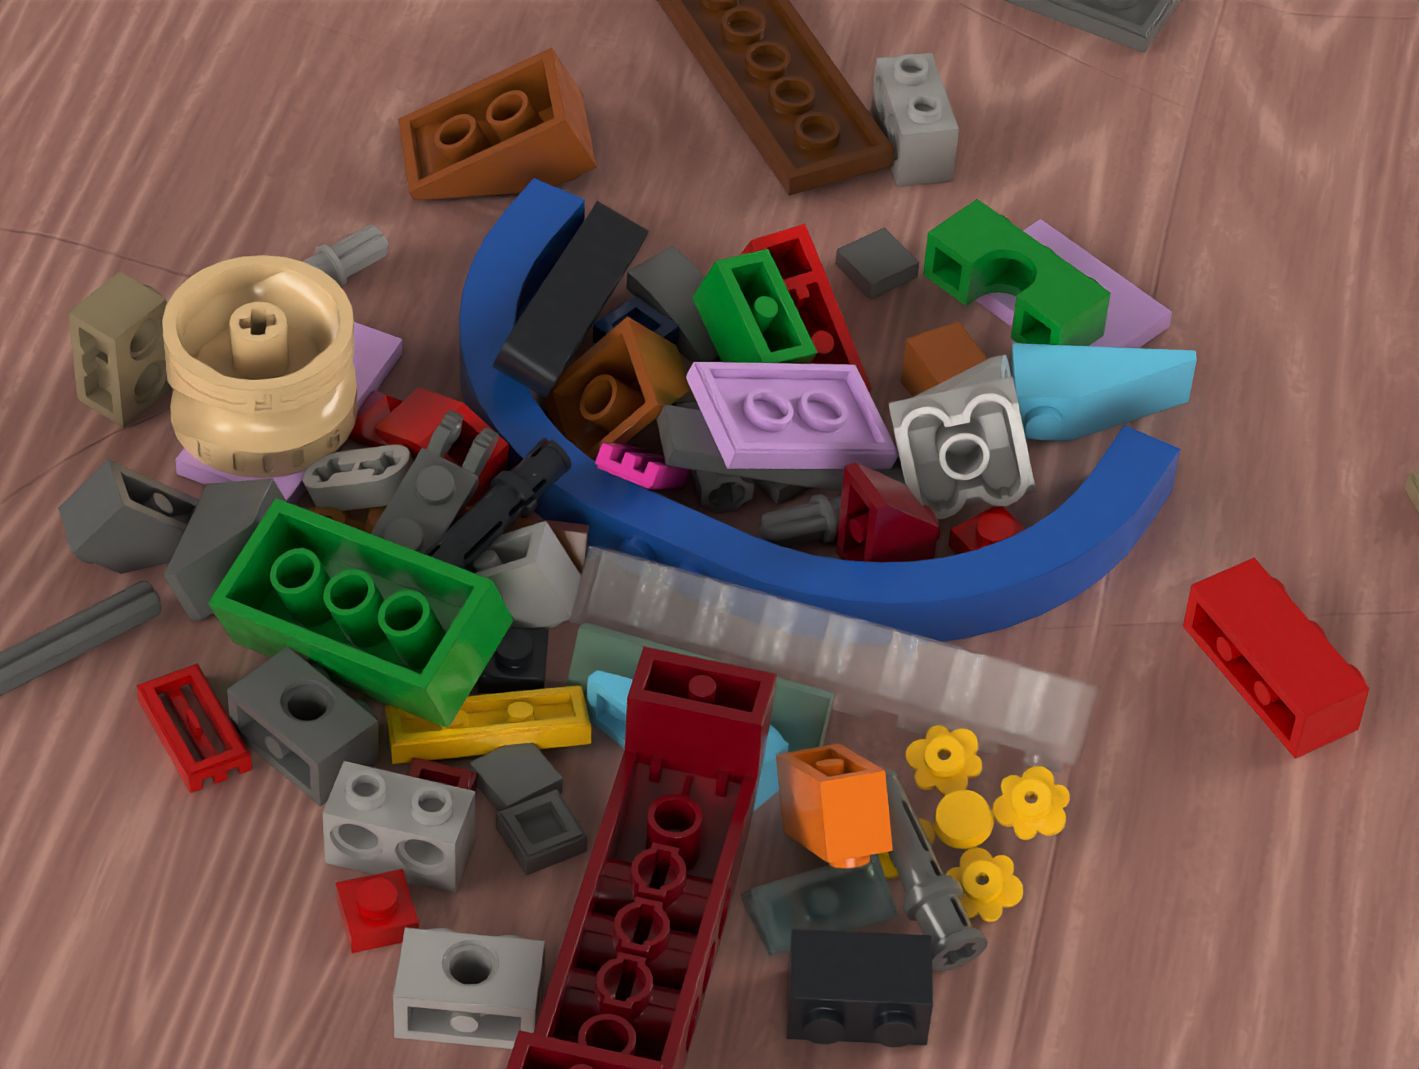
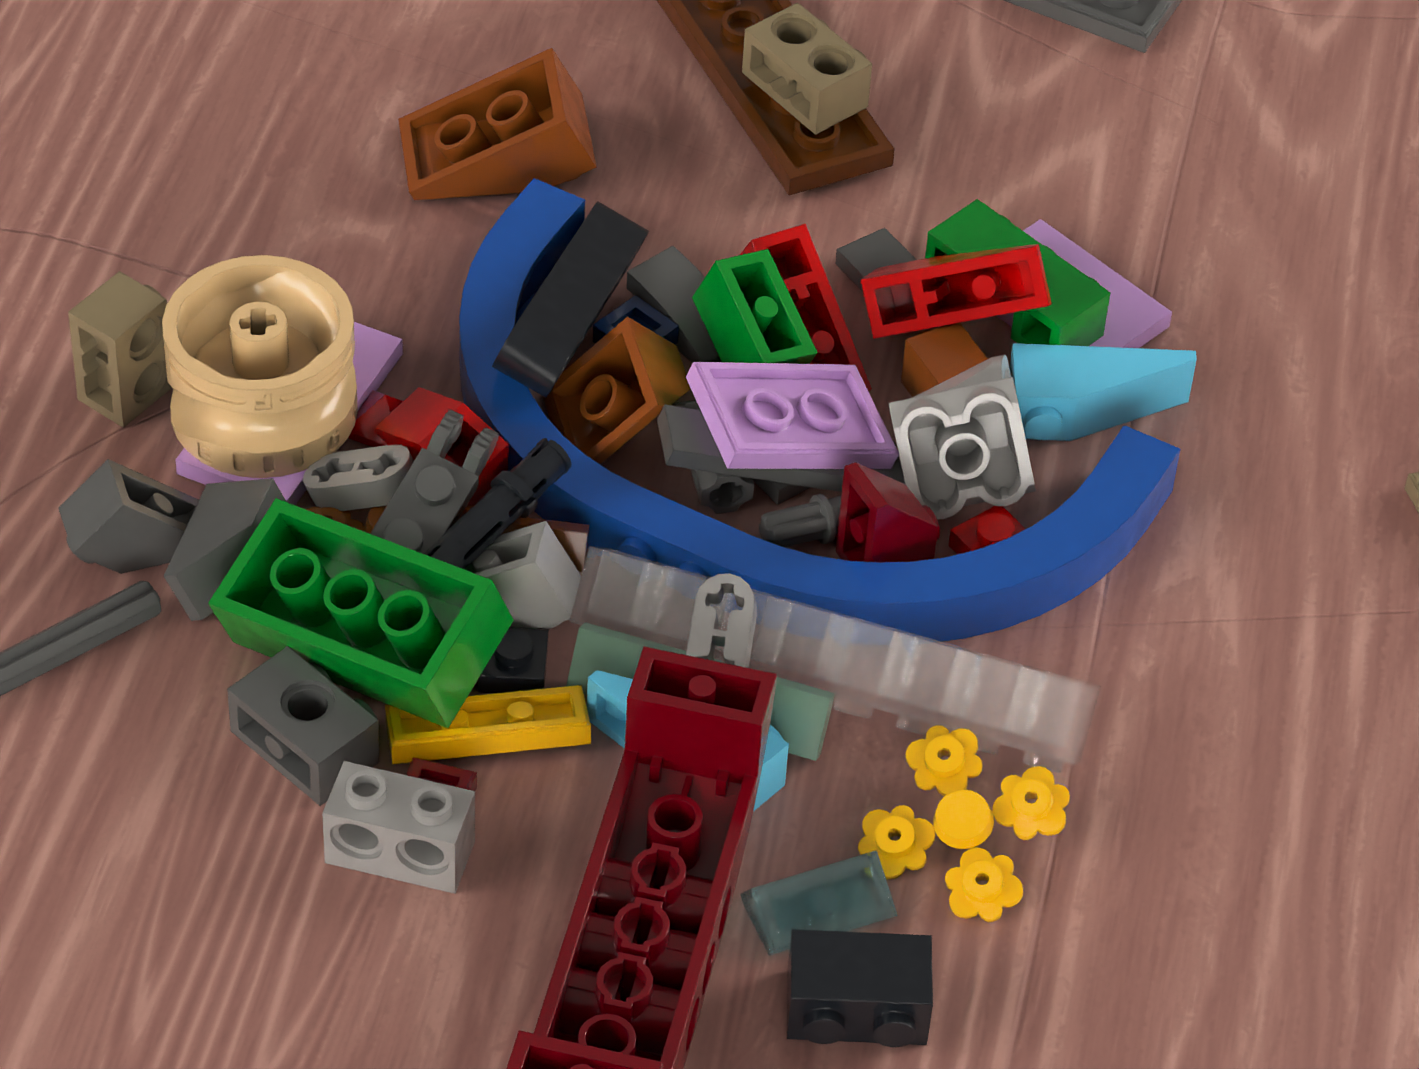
(211, 763): red tile -> none
(350, 254): light grey axle -> none
(376, 909): red plate -> none
(438, 1005): light grey brick -> none
(515, 775): dark grey tile -> none
(541, 832): dark grey tile -> none
(640, 467): dark pink tile -> none
(705, 622): none -> light grey beam
(806, 68): none -> dark tan brick
(834, 804): orange brick -> none
(915, 118): light grey brick -> none
(931, 895): dark grey pin -> none
(954, 289): none -> red slope
(1276, 657): red brick -> none

